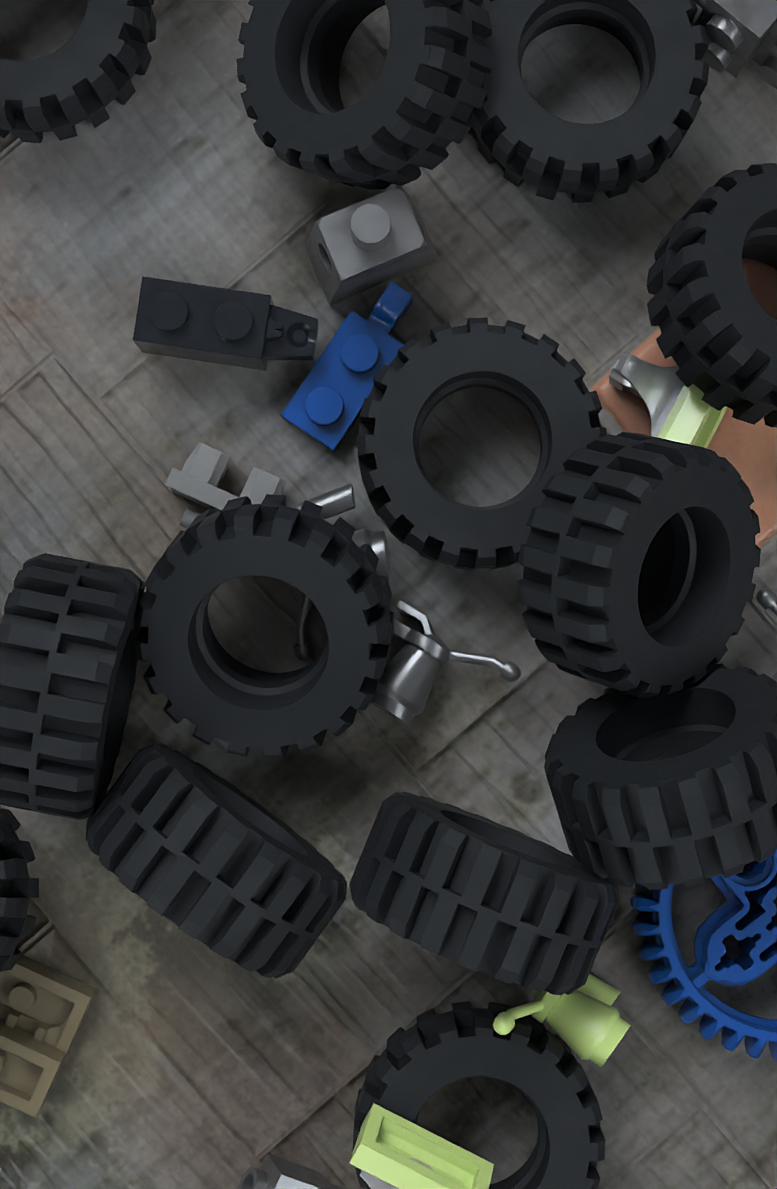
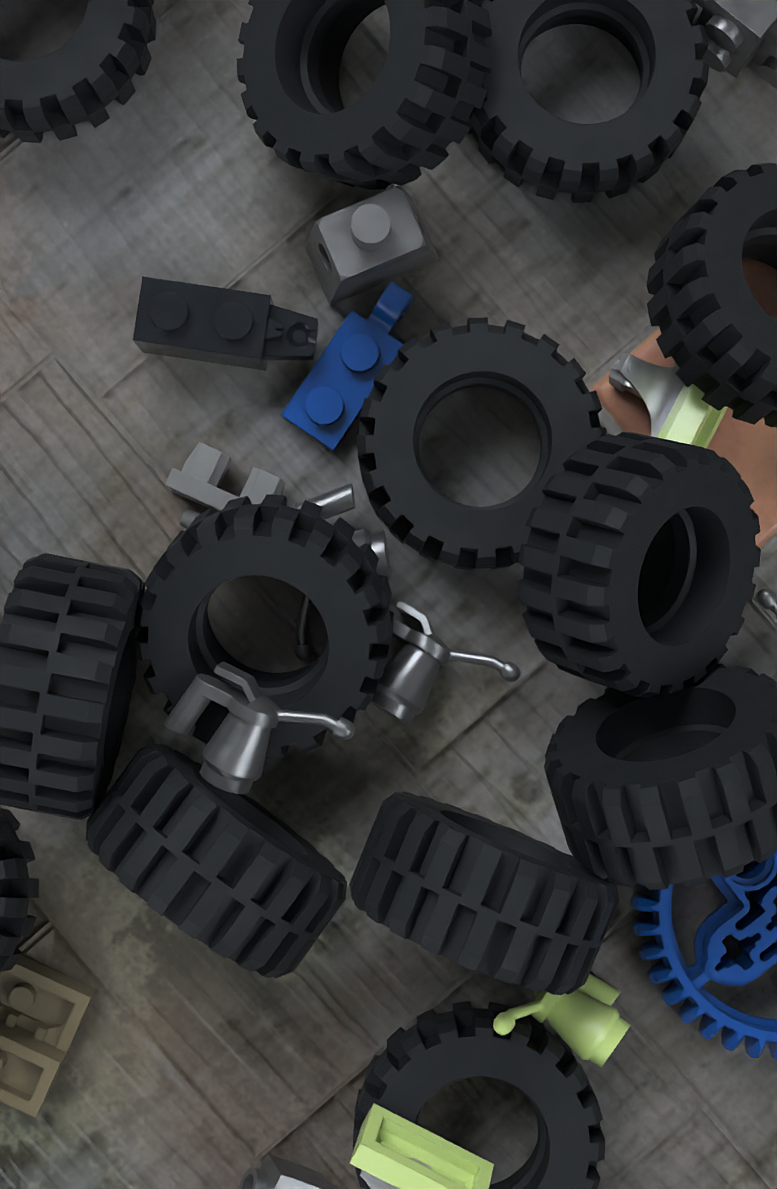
(240, 744): none -> flat silver piece

